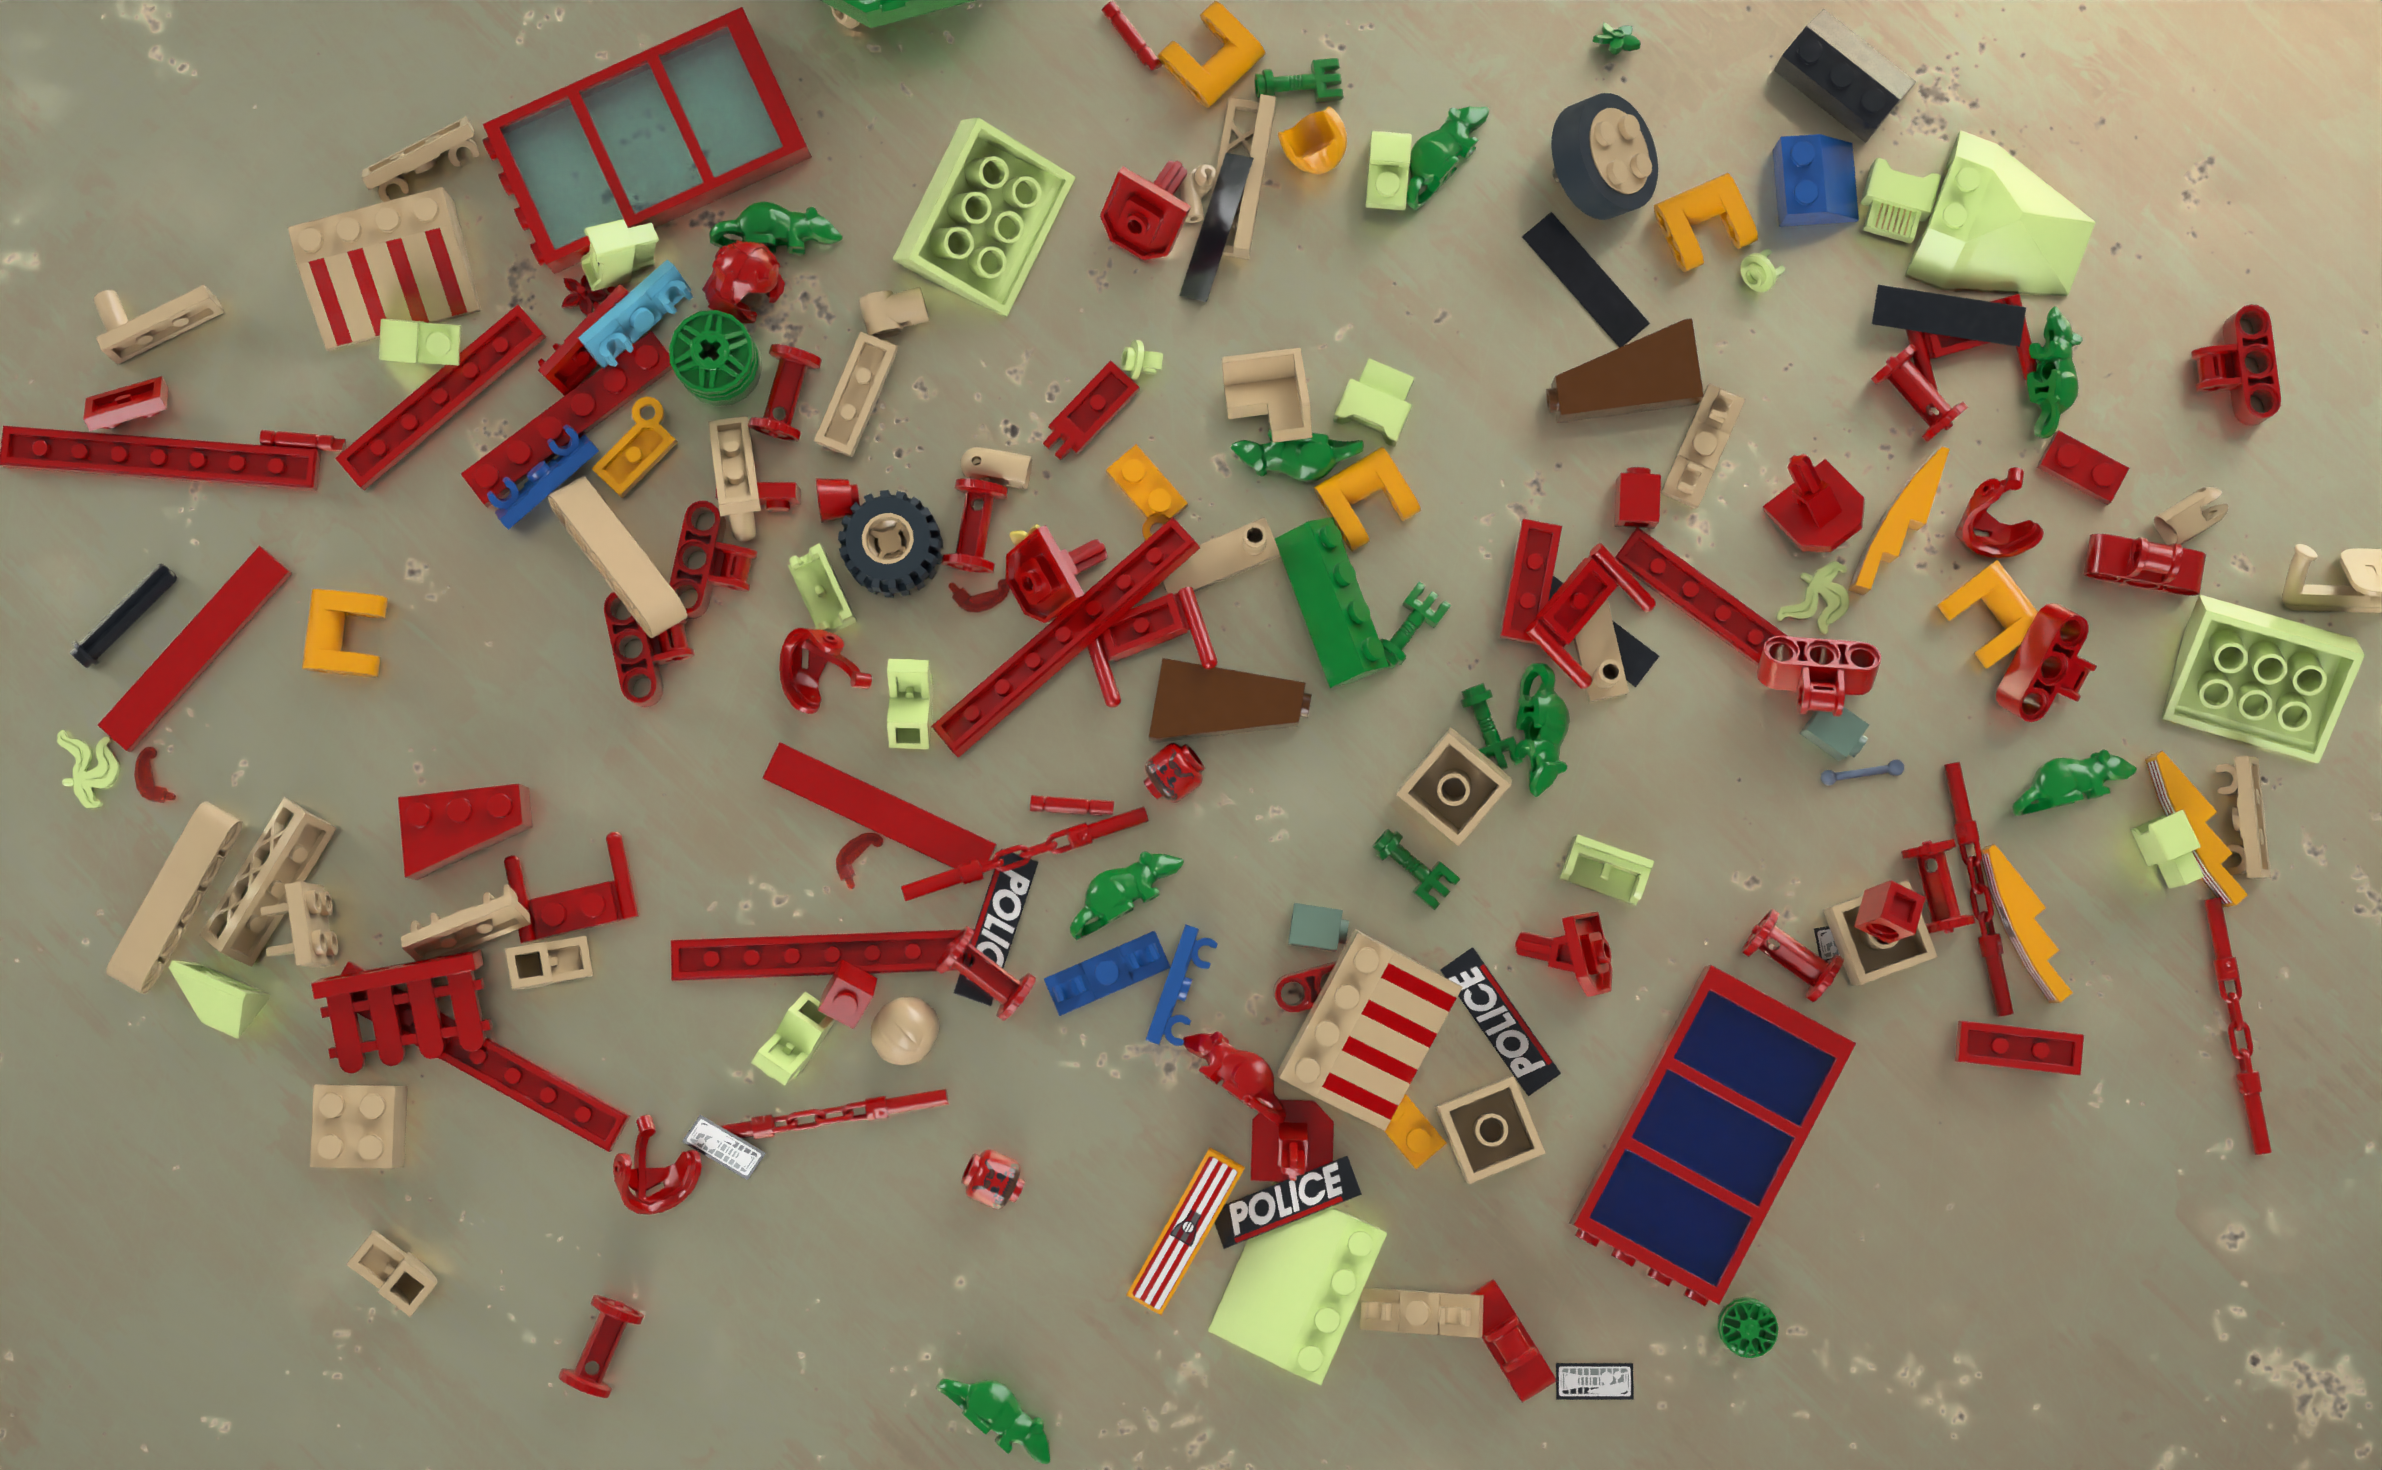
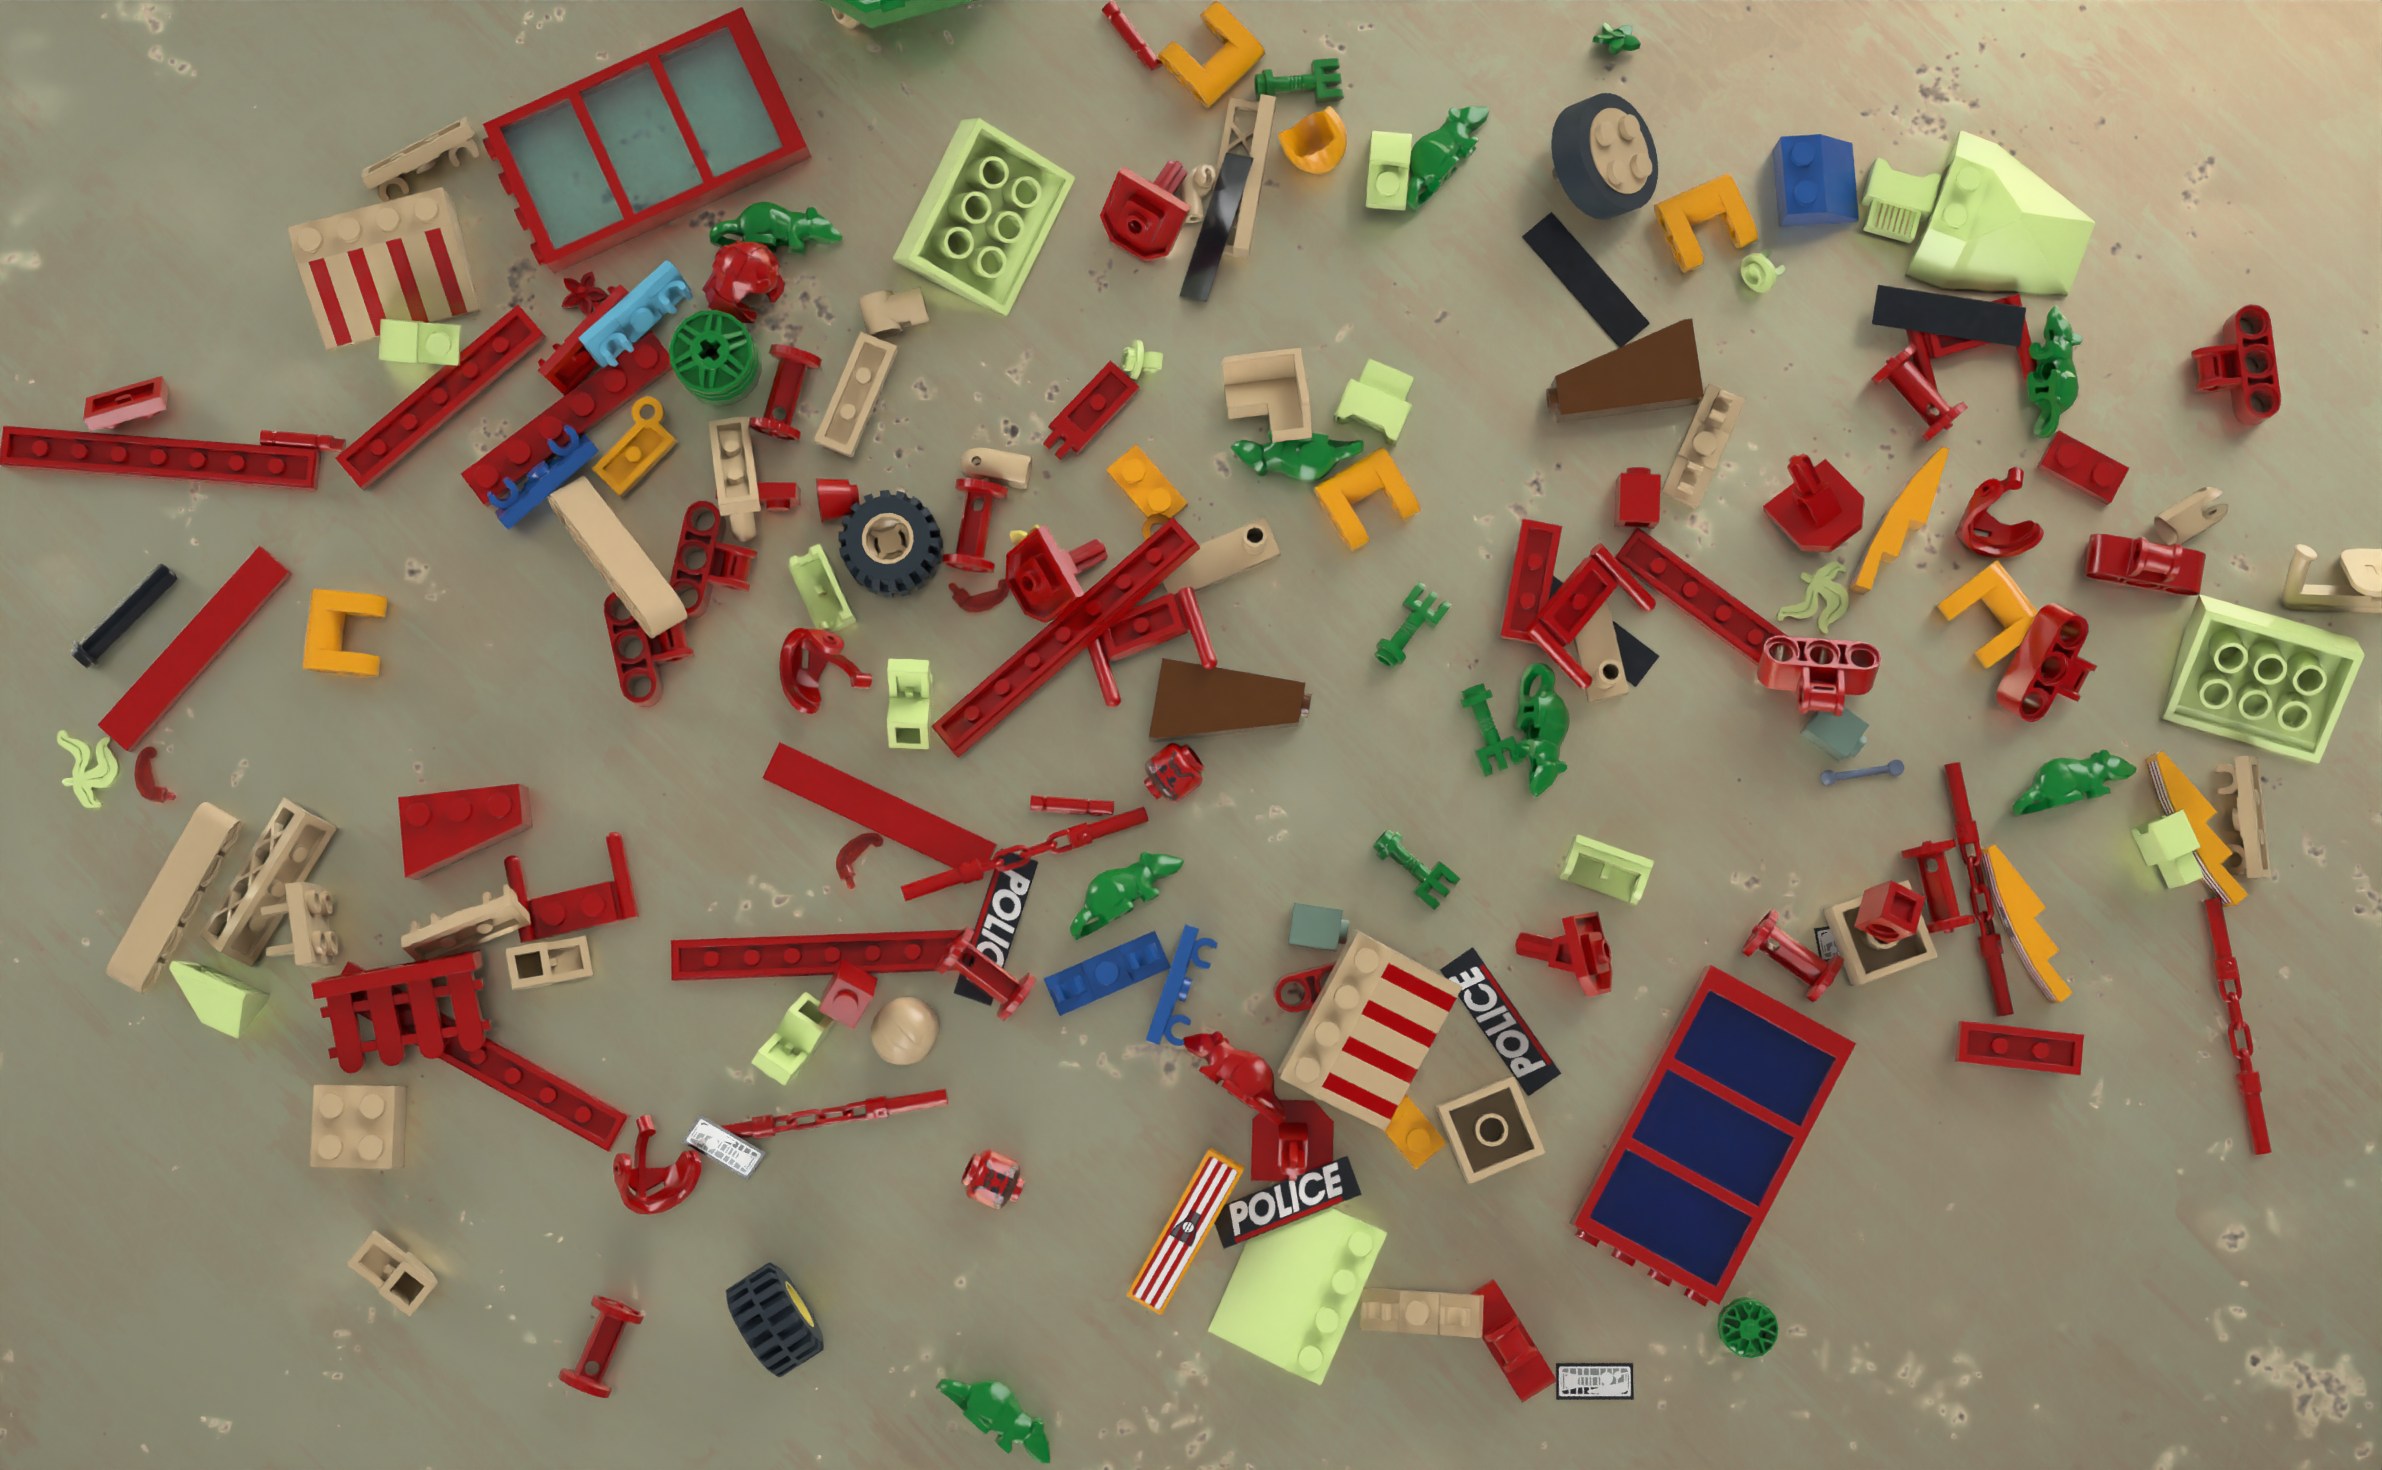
(130, 338): tan piece -> none
(617, 252): yellowish green piece -> none
(774, 1319): none -> black wheel
(1331, 602): green brick -> none
(1454, 786): tan brick -> none
(1844, 75): black slope -> none

